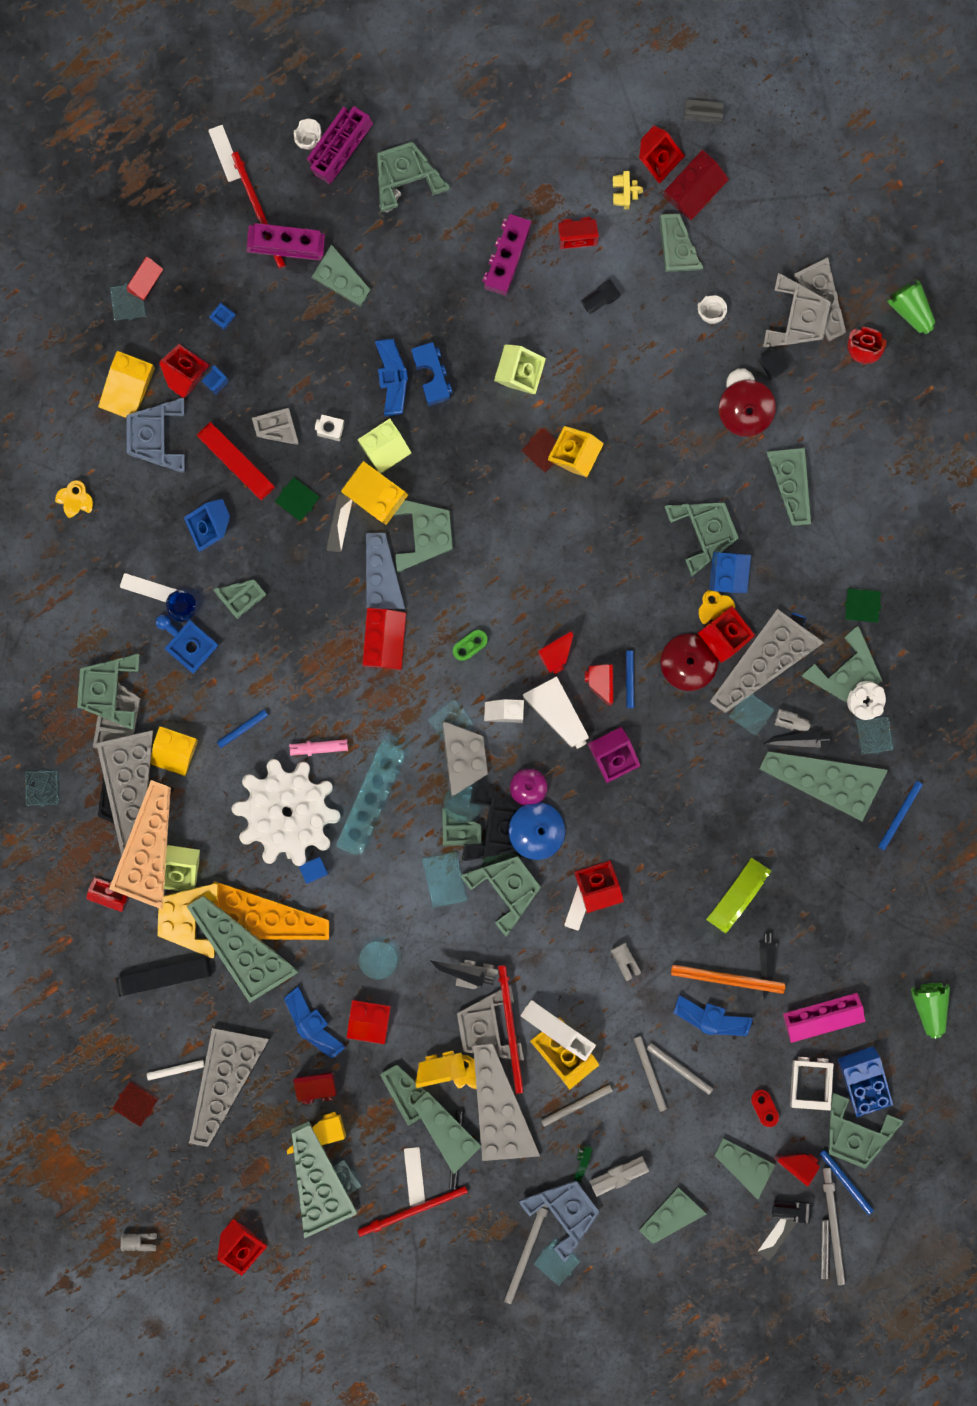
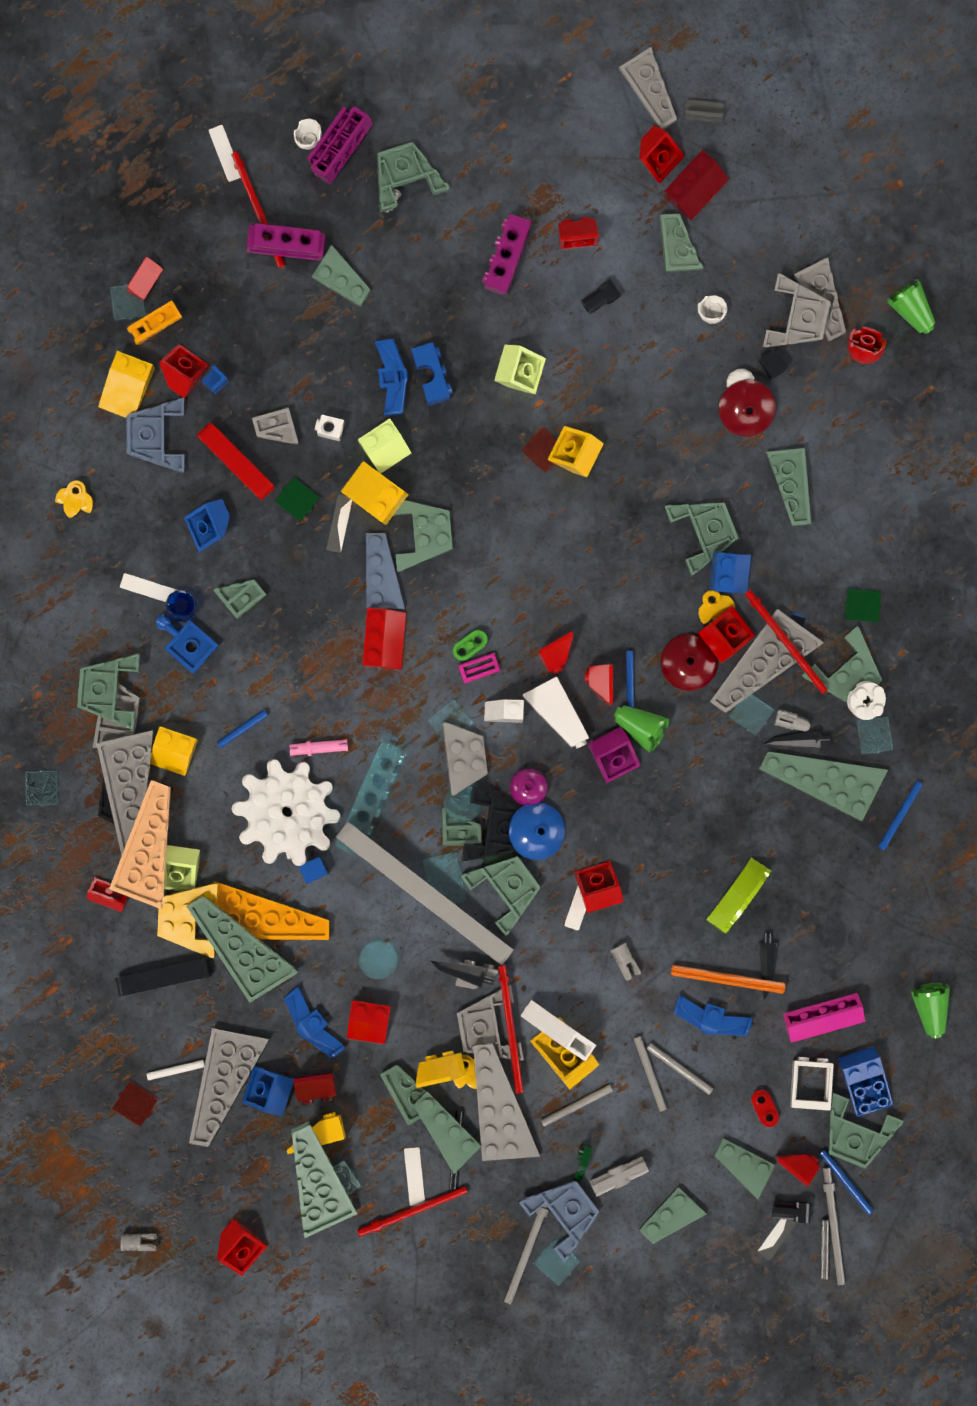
(154, 322): none -> light orange plate
(222, 316): blue tile -> none
(268, 1091): none -> blue slope
(424, 893): none -> light grey beam
(464, 673): none -> dark pink tile
(623, 199): light yellow hips -> none
(642, 726): none -> bright green cone
(645, 80): none -> light grey wing
(755, 602): none -> red bar

